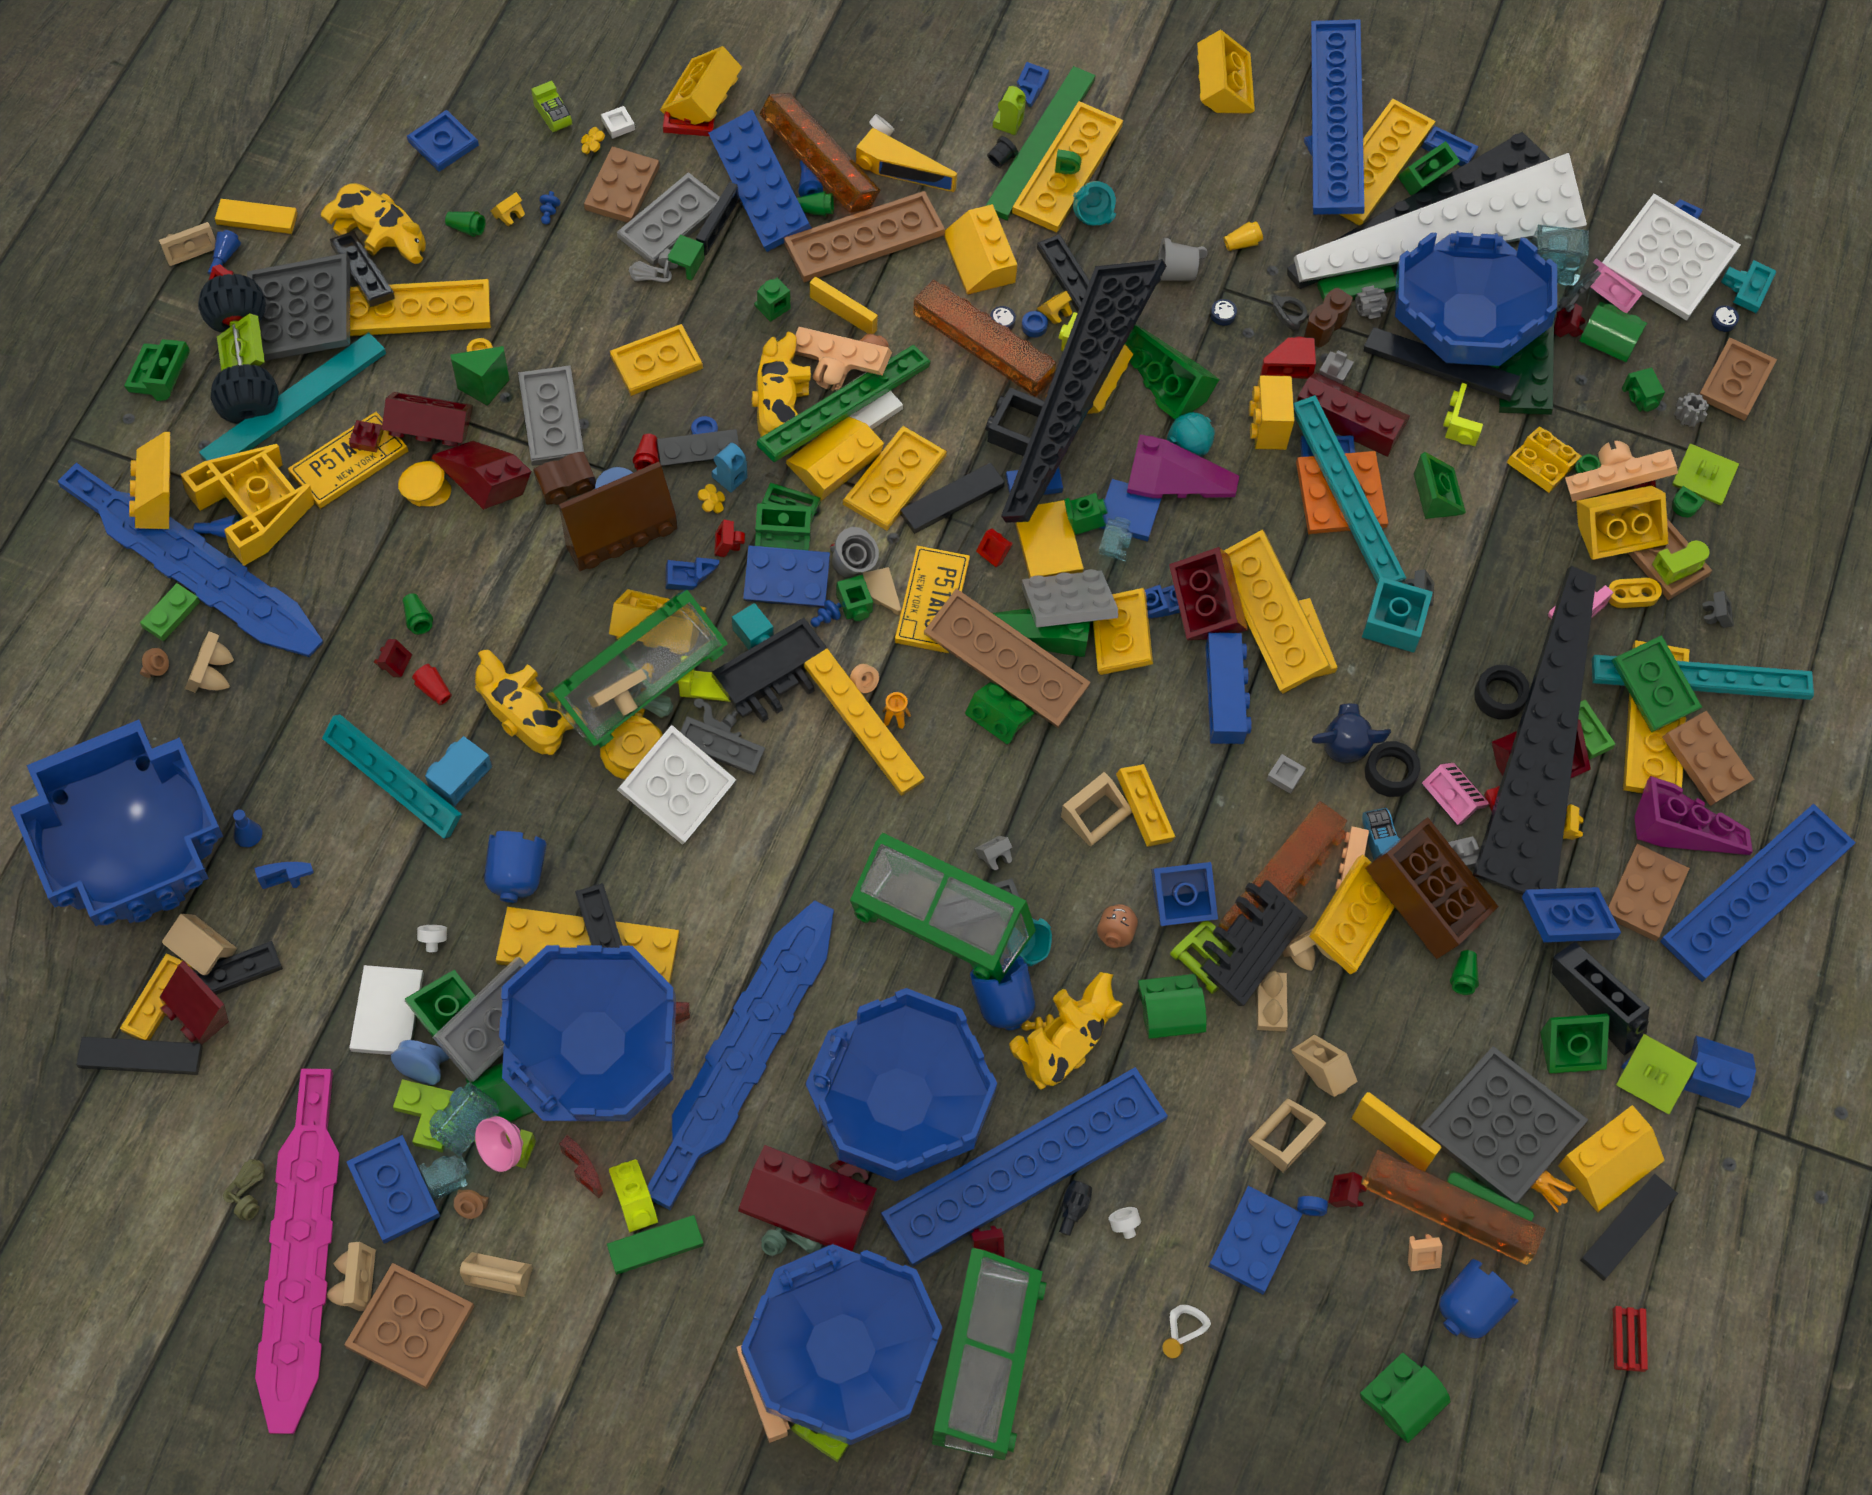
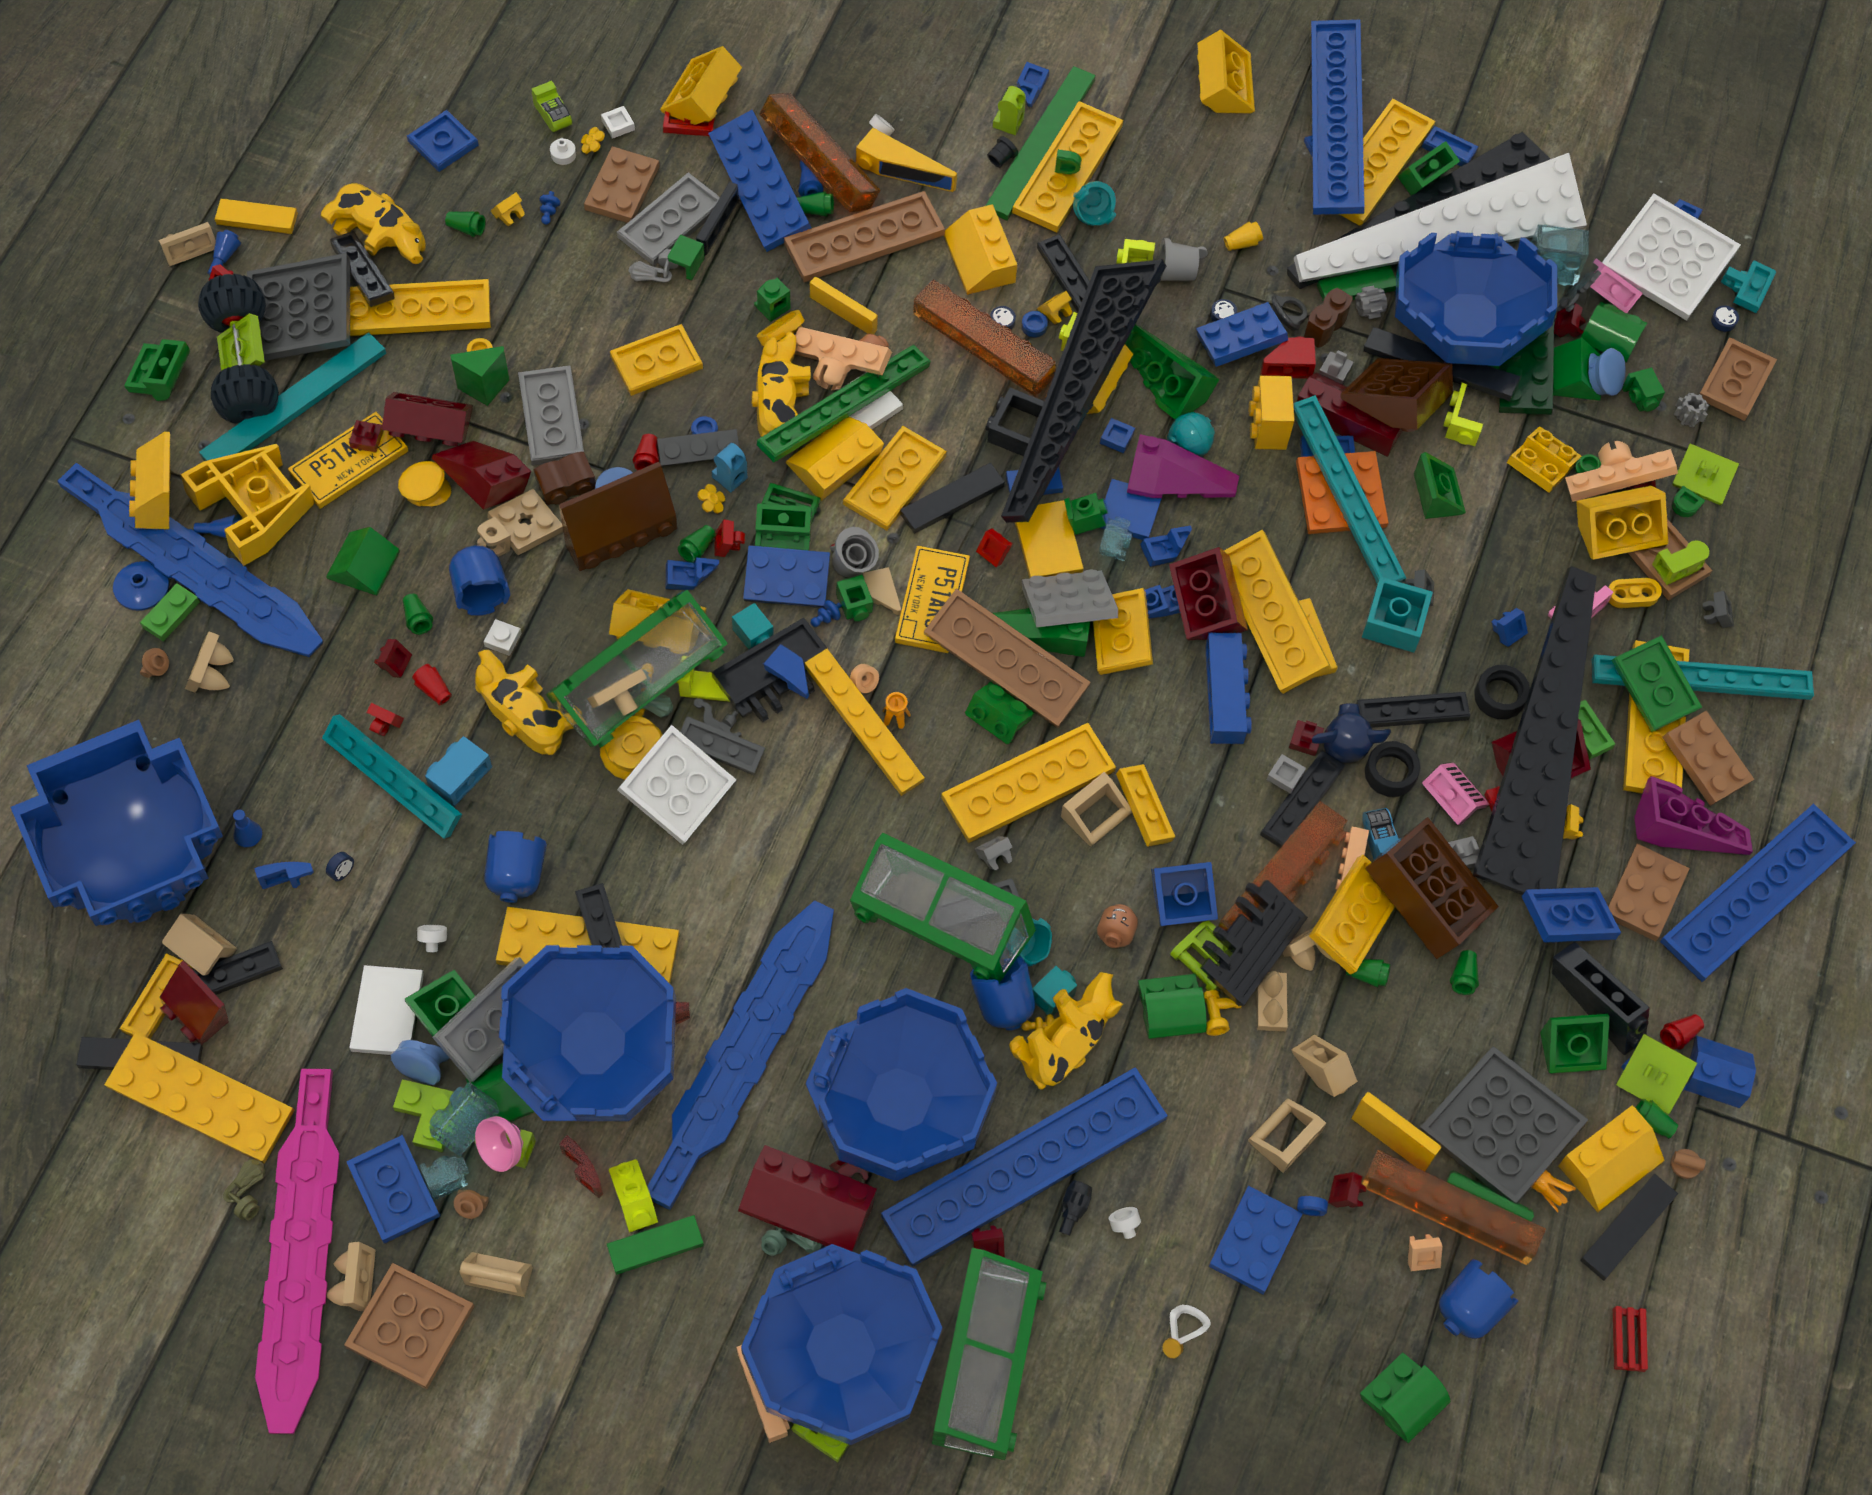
(143, 594): none -> blue dish
(199, 1097): none -> yellow plate
(339, 866): none -> tile
(364, 561): none -> green slope
(383, 719): none -> red tile
(478, 580): none -> blue cylinder
(502, 637): none -> white plate
(507, 530): none -> tan plate
(563, 151): none -> white tile
(696, 543): none -> green cone
(788, 323): none -> yellow plate
(789, 668): none -> blue slope
(1027, 782): none -> yellow plate
(1050, 986): none -> teal brick
(1117, 435): none -> blue plate
(1135, 251): none -> neon yellow bracket
(1165, 548): none -> blue slope
(1217, 1025): none -> yellow piece
(1242, 334): none -> blue plate
(1303, 735): none -> dark red tile
(1303, 798): none -> black tile
(1372, 972): none -> green cone
(1401, 391): none -> reddish brown slope
(1415, 709): none -> black tile
(1510, 627): none -> blue tile
(1572, 370): none -> green slope
(1607, 372): none -> medium blue piece
(1657, 1118): none -> green cone
(1681, 1032): none -> red cone
(1687, 1163): none -> medium nougat plate

